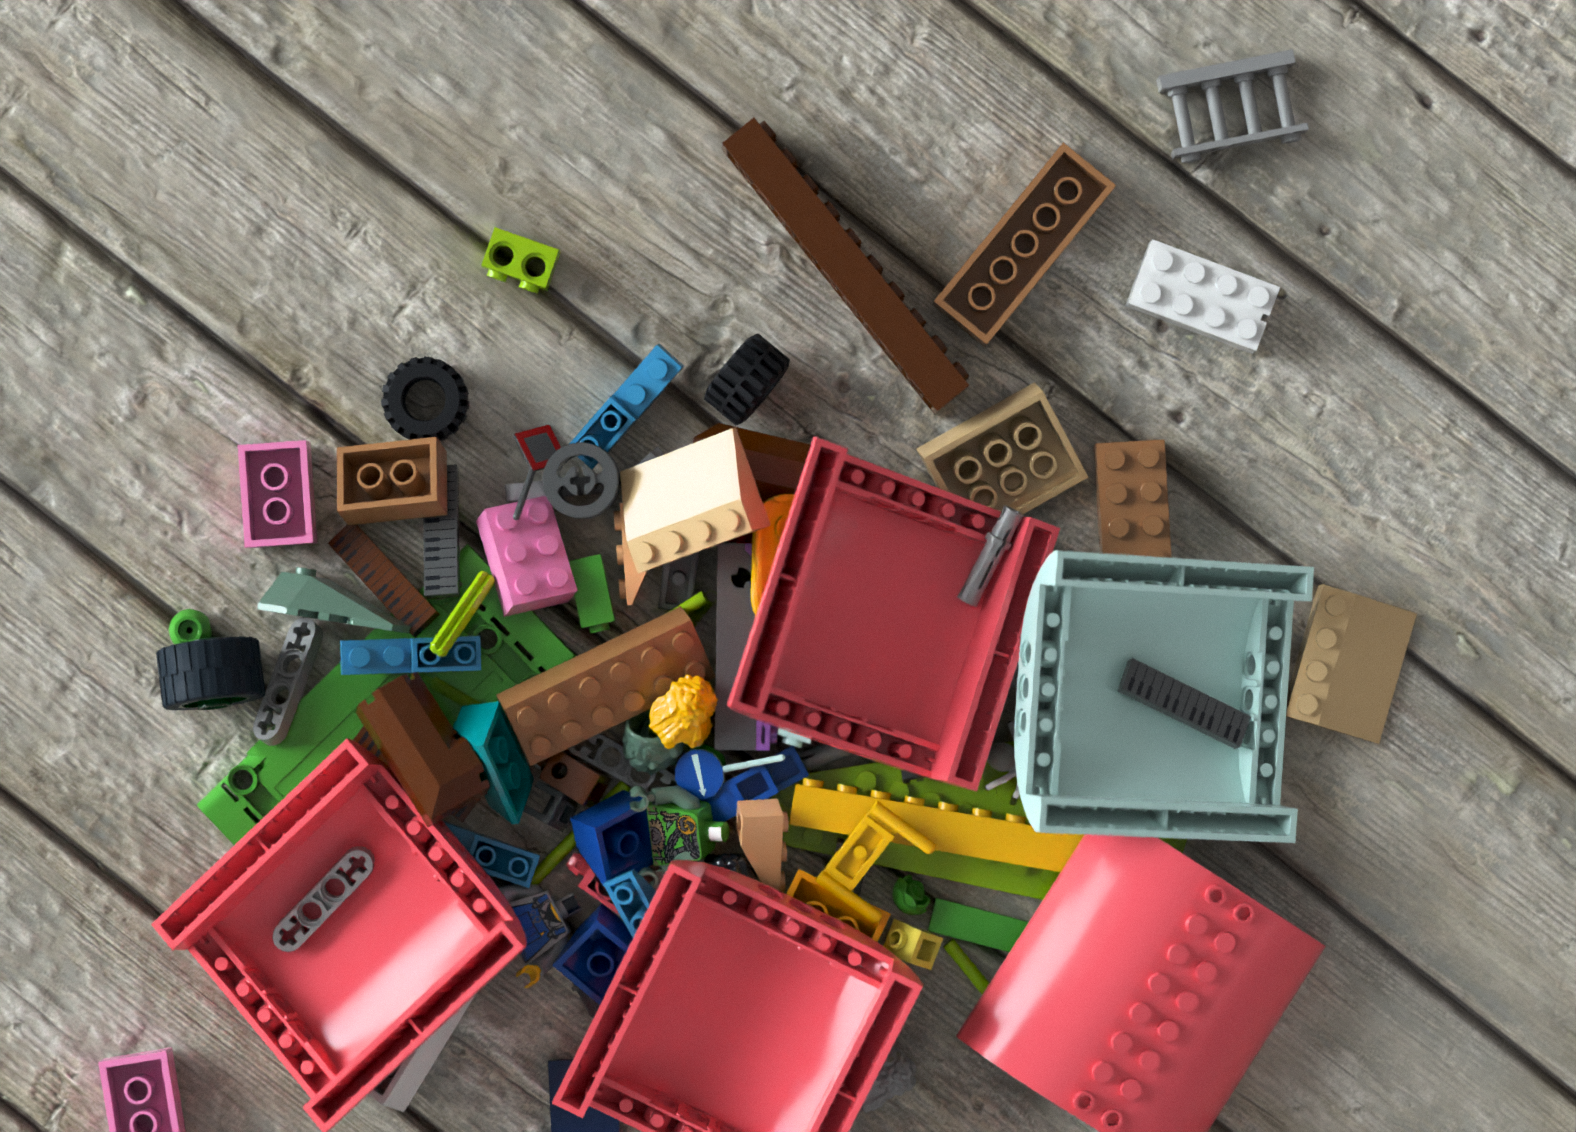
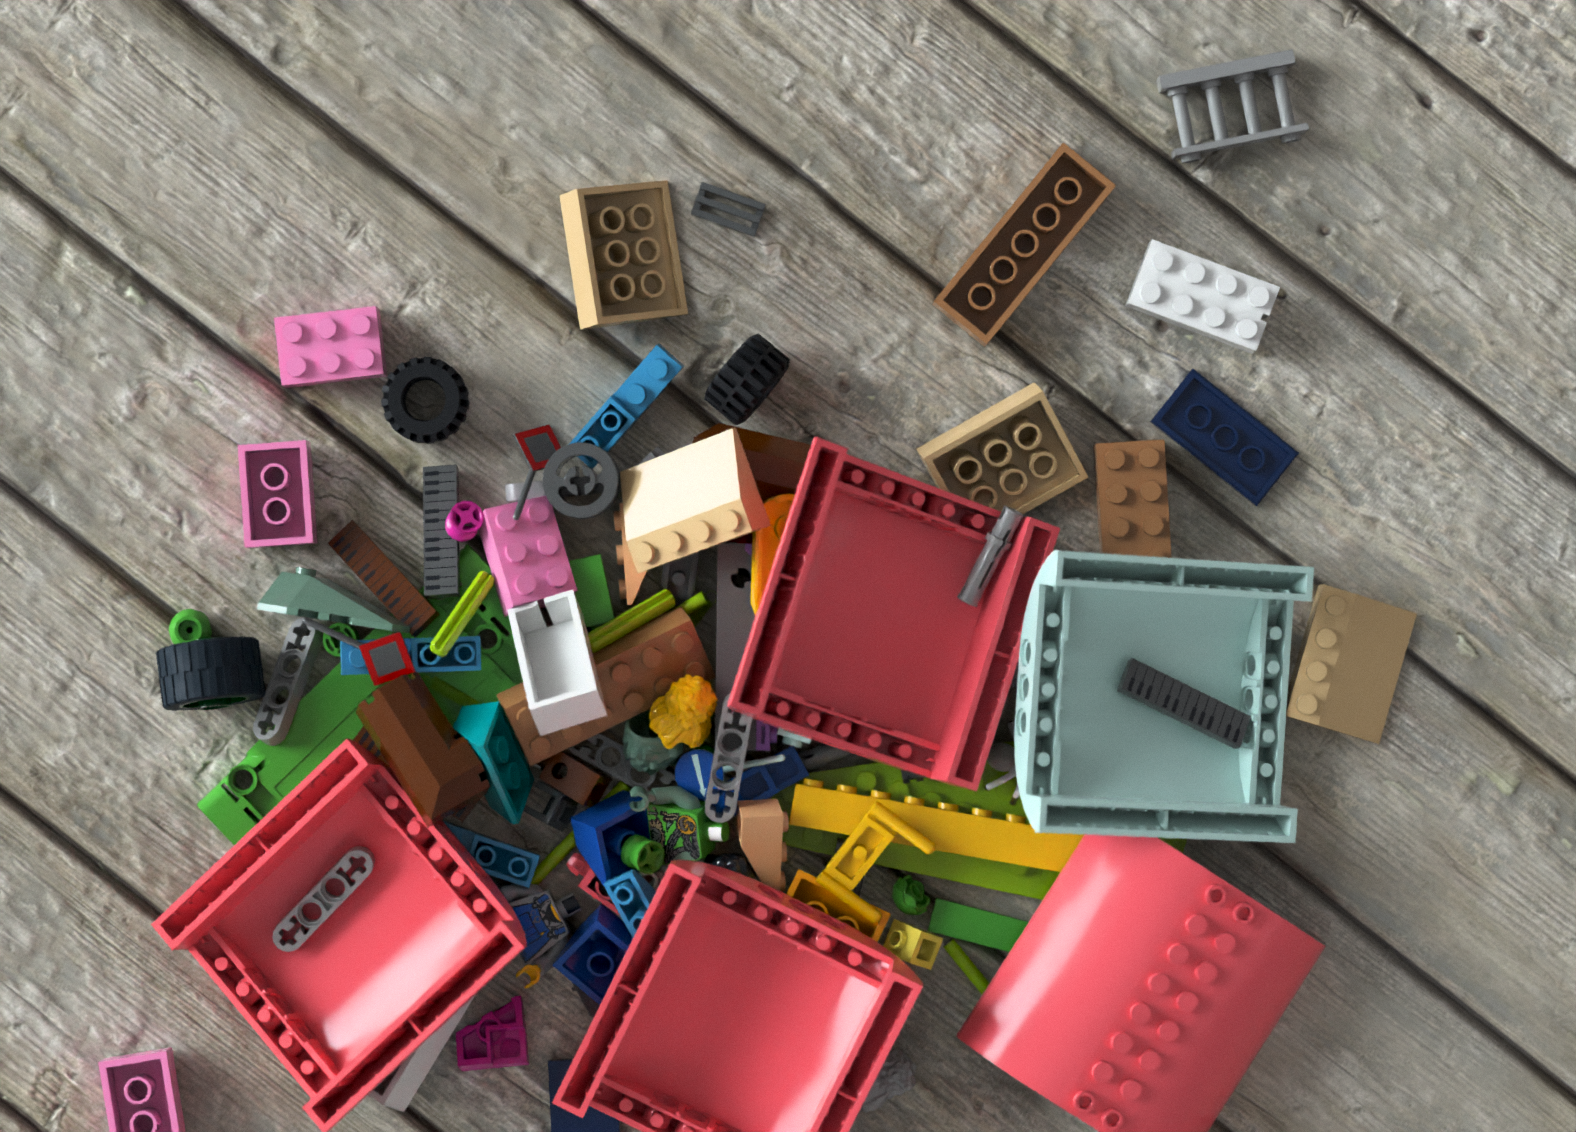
(329, 641): none -> bright green wheel
(330, 347): none -> bright pink brick
(384, 657): none -> piece
(392, 481): medium nougat brick -> none
(468, 514): none -> dark pink wheel
(495, 1040): none -> dark pink slope
(523, 252): lime brick -> none
(557, 663): none -> white piece
(623, 254): none -> tan slope
(631, 620): none -> lime axle
(642, 854): none -> bright green wheel
(701, 199): none -> dark grey tile
(730, 757): none -> light grey beam
(844, 265): reddish brown brick -> none
(1224, 437): none -> dark blue tile

